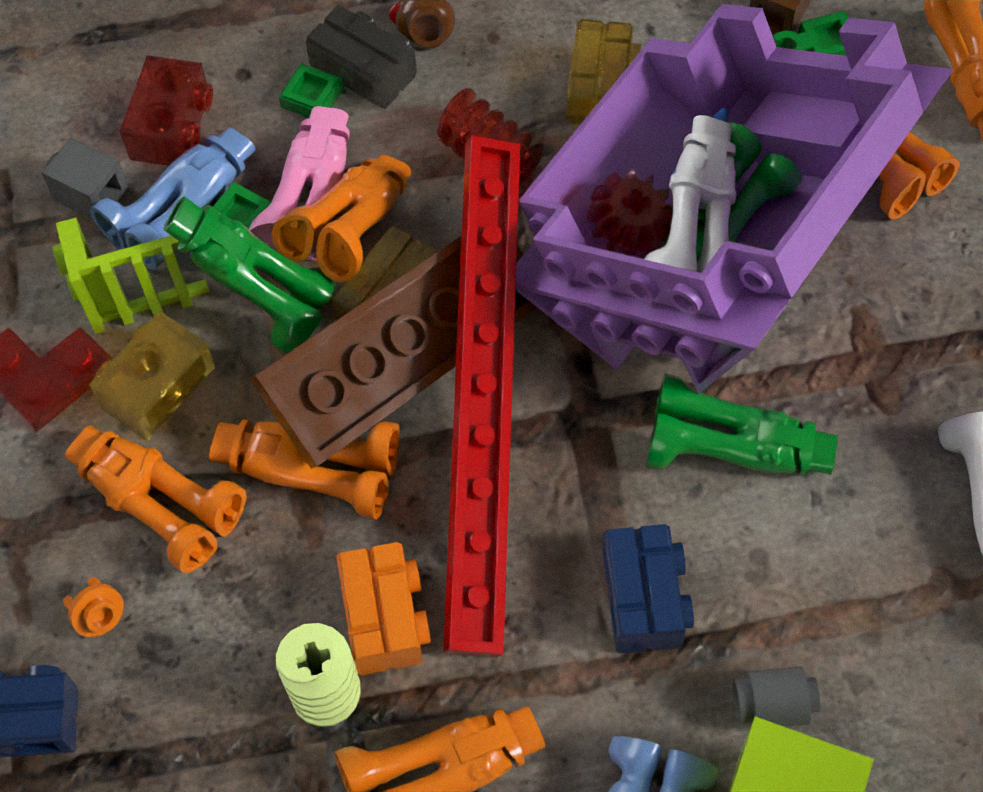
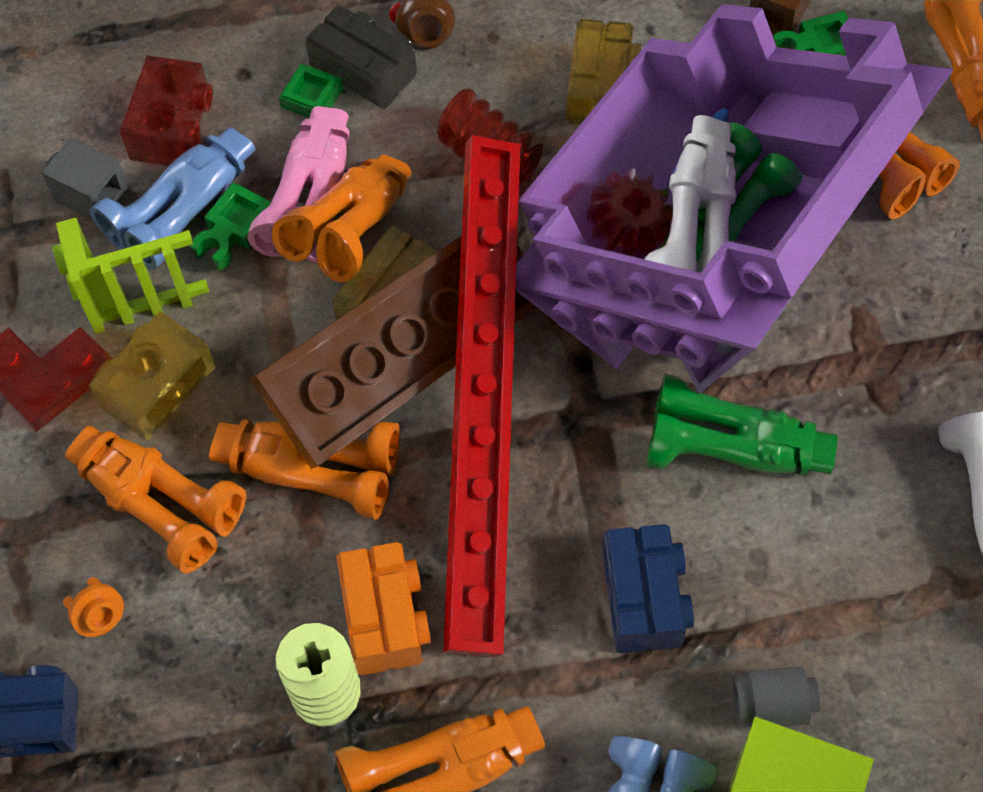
(230, 254): green piece -> none

